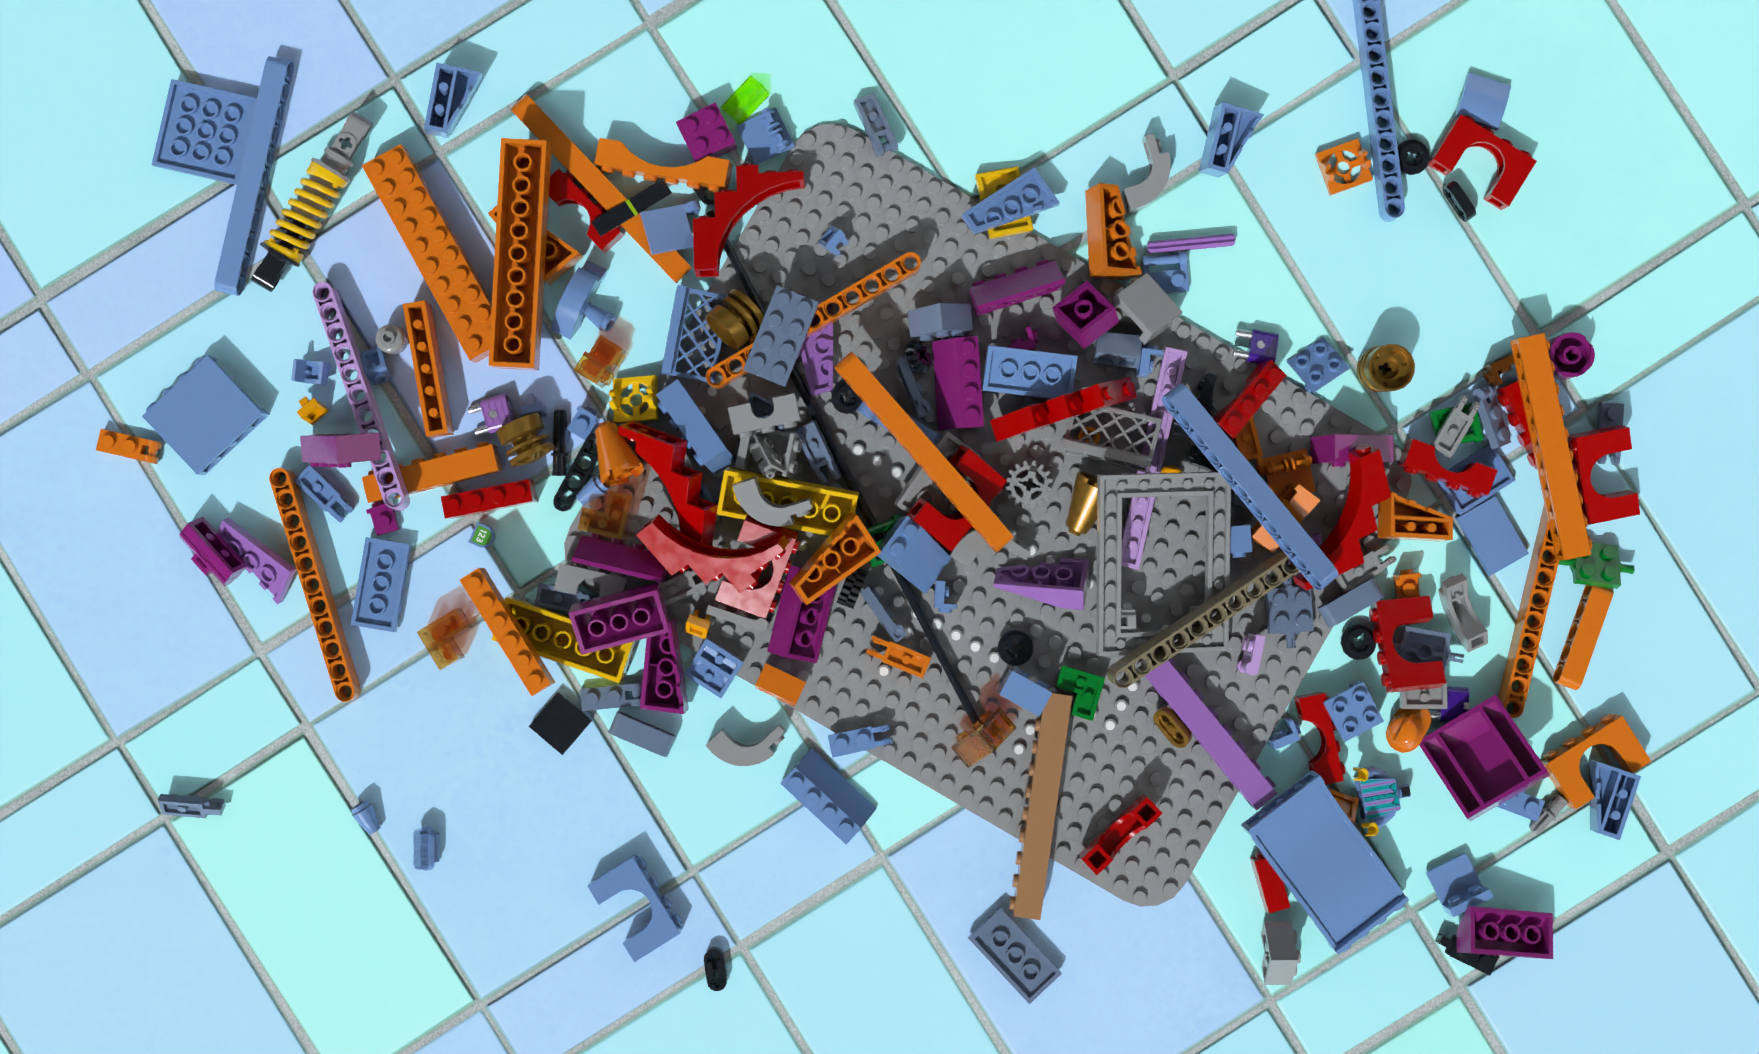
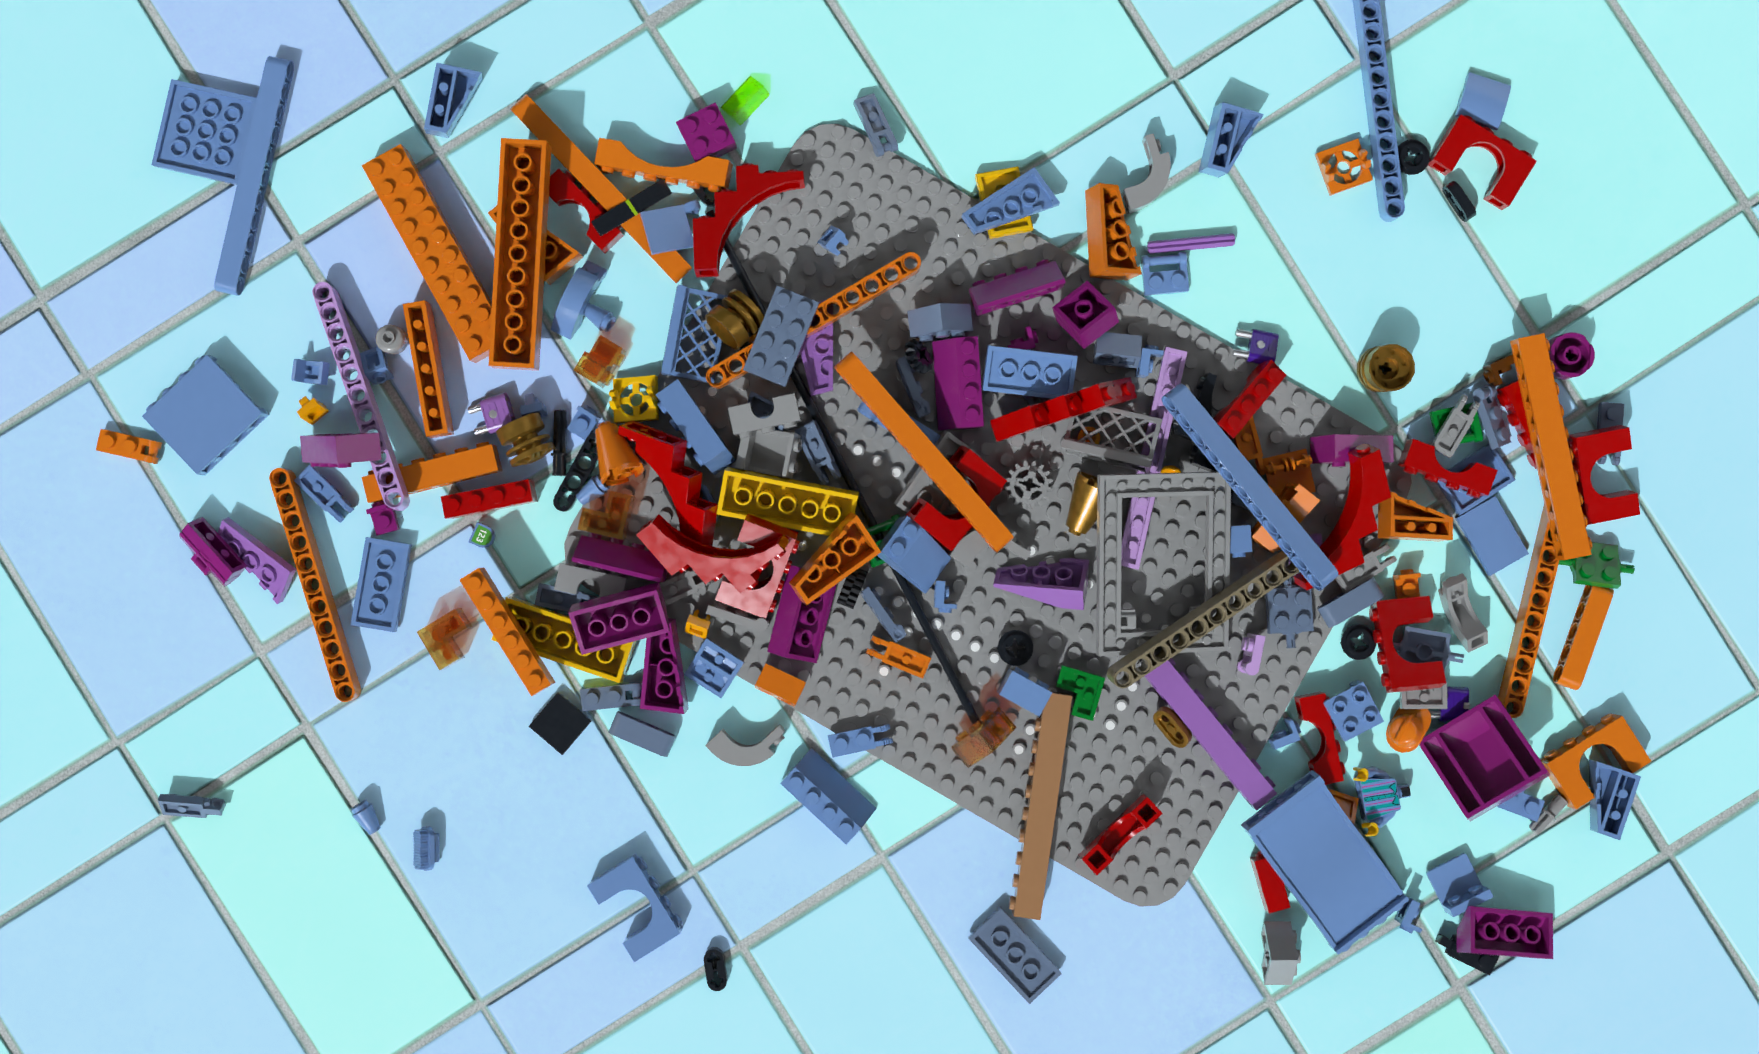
(325, 177): piece -> none
(761, 509): light grey arch -> none
(763, 450): light grey hinge -> none
(765, 136): medium blue hinge -> none
(850, 404): black gear -> none
(1147, 306): light grey panel -> none
(1318, 365): medium blue hinge -> none
(1407, 914): none -> medium blue bracket

